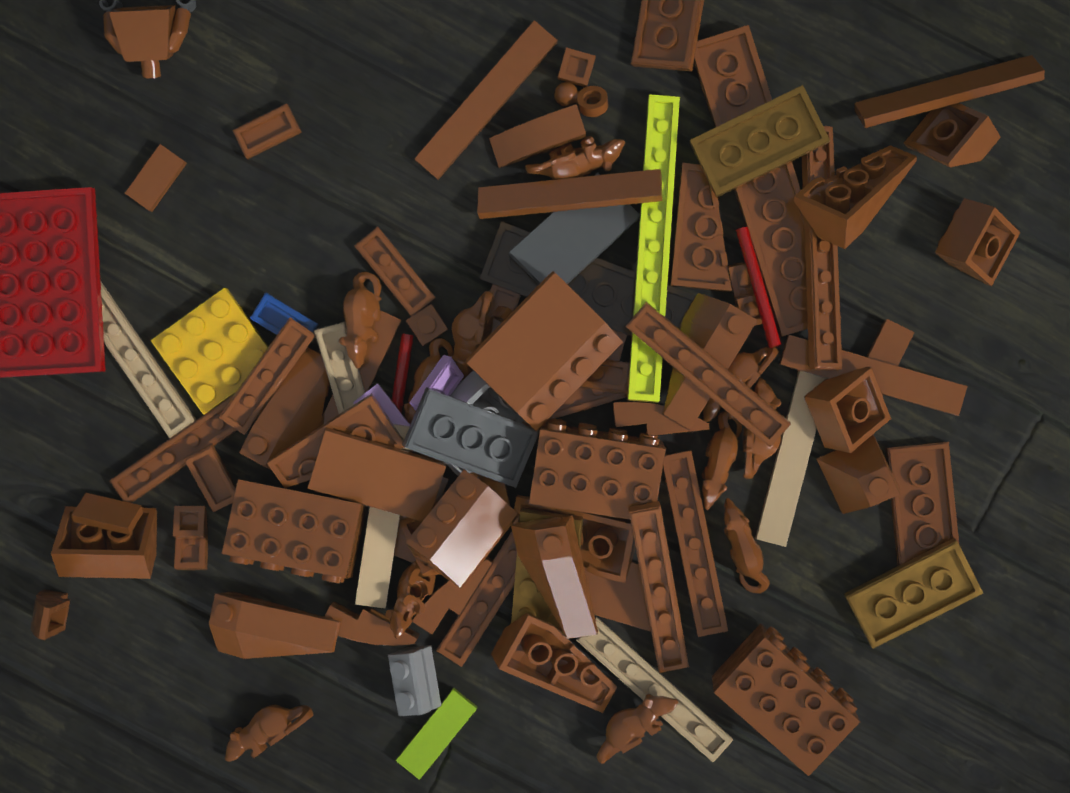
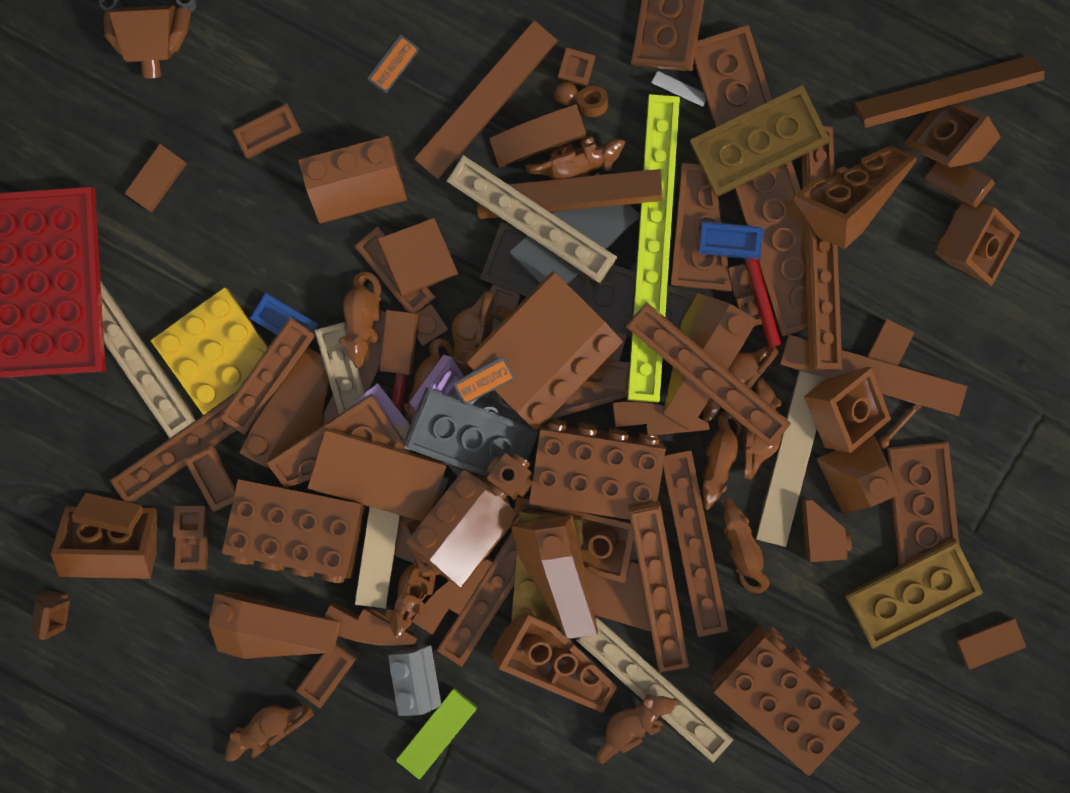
(326, 675): none -> dark orange tile
(353, 179): none -> dark orange slope
(393, 63): none -> sticker
(399, 342): none -> dark orange tile
(417, 257): none -> dark orange tile
(484, 380): none -> sticker
(518, 485): none -> dark orange brick
(531, 219): none -> tan tile
(679, 88): none -> white sticker
(730, 240): none -> blue tile
(823, 535): none -> dark orange slope
(884, 441): none -> dark orange hinge
(960, 182): none -> dark orange tile
(990, 643): none -> dark orange tile

